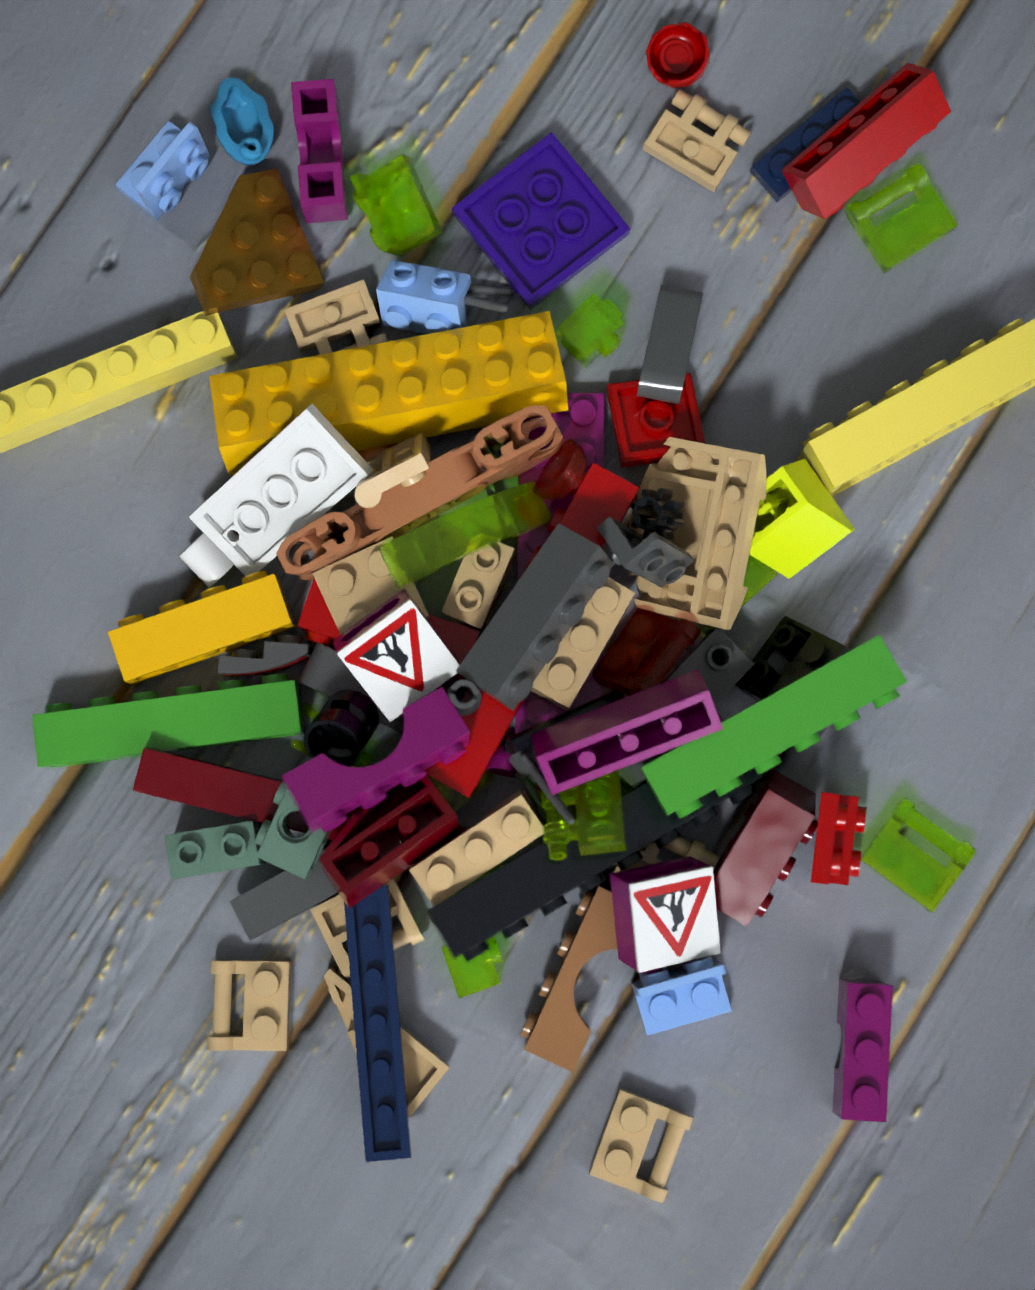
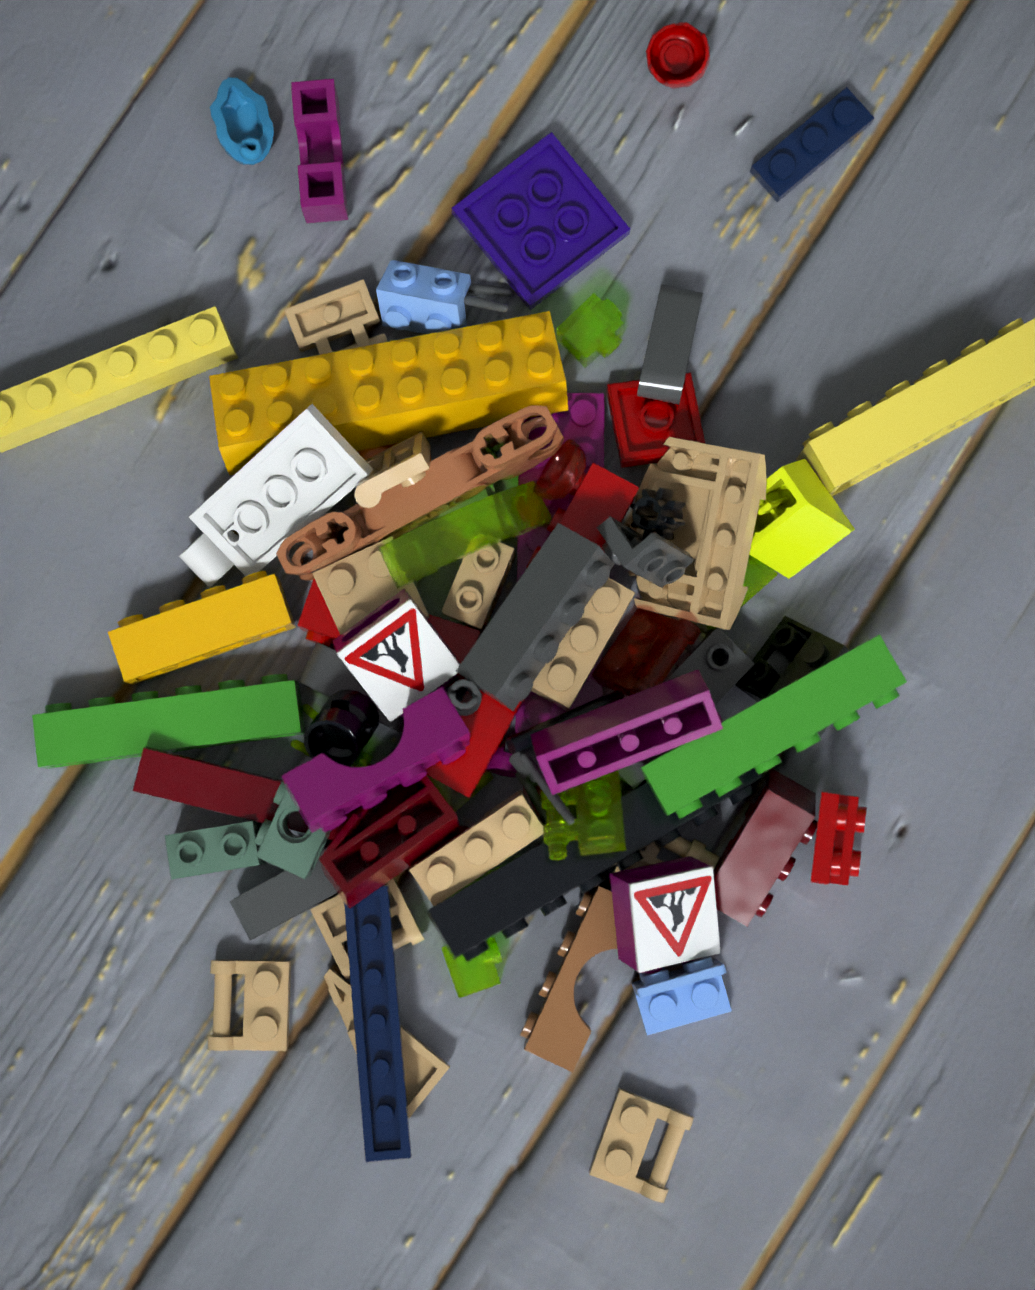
(165, 169): light blue bracket -> none
(255, 249): pearl gold plate -> none
(277, 656): dark grey slope -> none
(396, 206): clear neon green bracket -> none
(692, 150): tan plate -> none
(863, 1070): magenta arch -> none
(866, 140): red brick -> none
(907, 230): clear neon green plate -> none
(908, 865): clear neon green plate -> none

